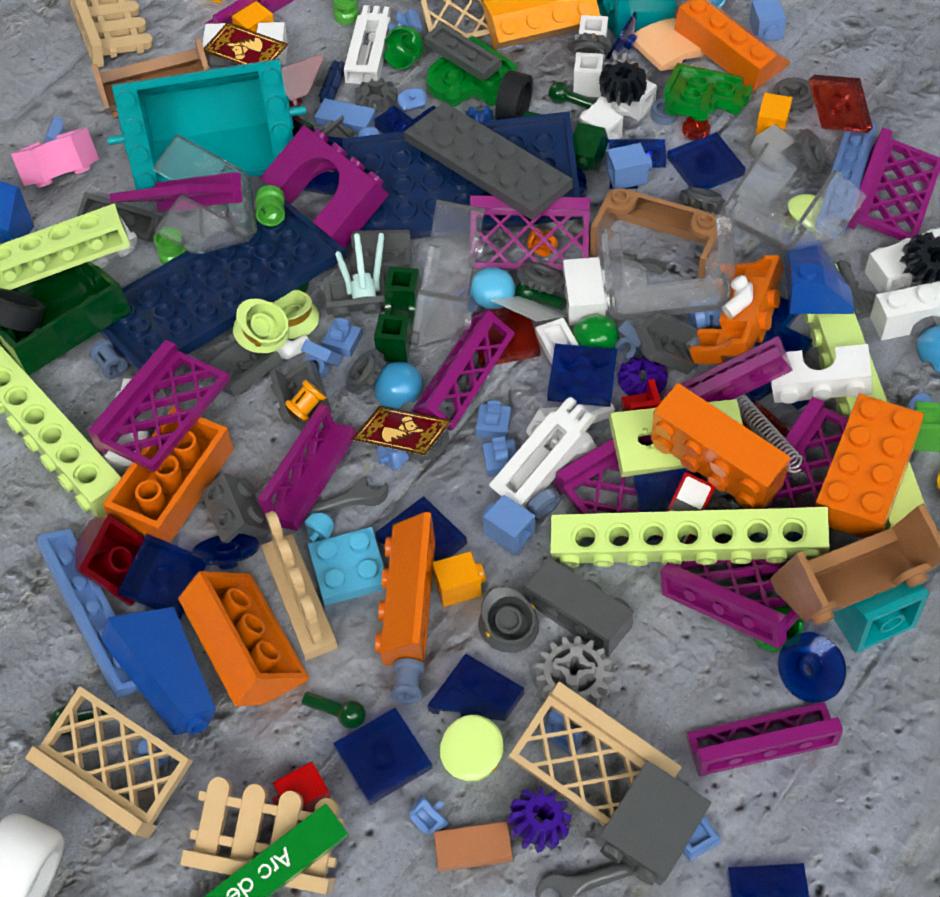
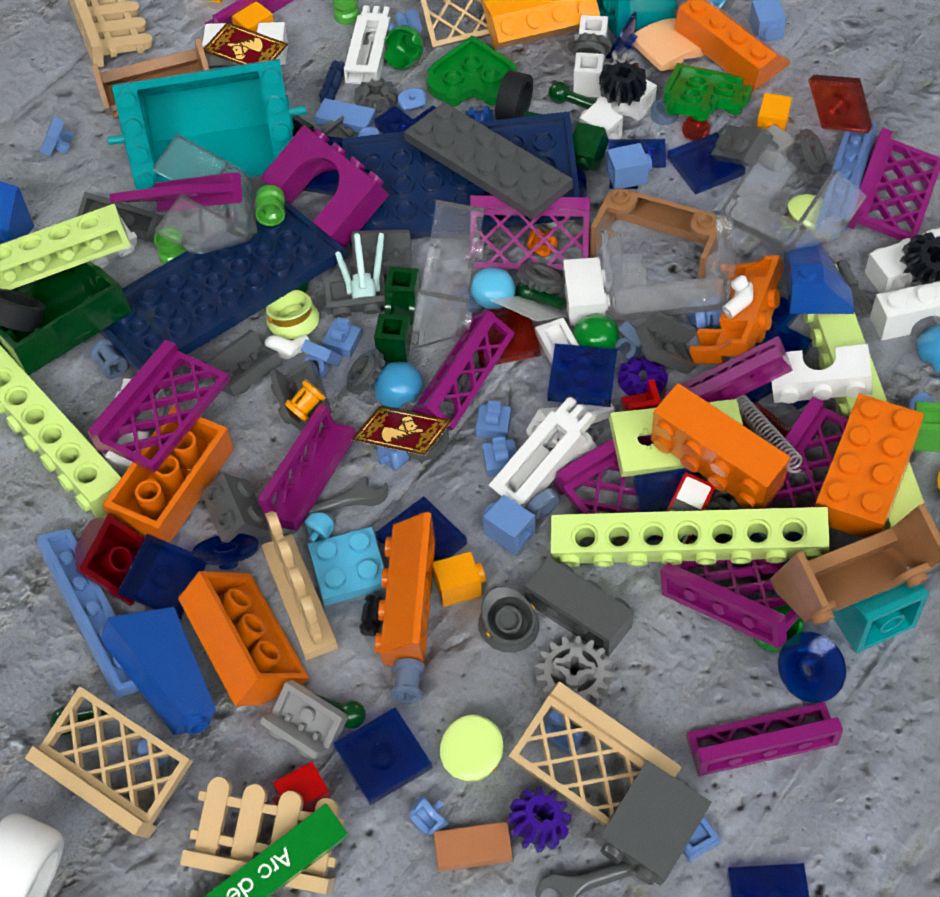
(44, 161): bright pink brick -> none
(260, 326): yellowish green piece -> none
(300, 77): slope -> none
(305, 721): none -> light grey bracket
(370, 615): none -> black piece
(462, 52): dark grey plate -> none
(477, 691): clear blue wing -> none
(650, 264): dark grey piece -> none
(702, 199): dark grey gear -> none
(742, 144): none -> dark grey bracket
(792, 87): dark grey gear -> none

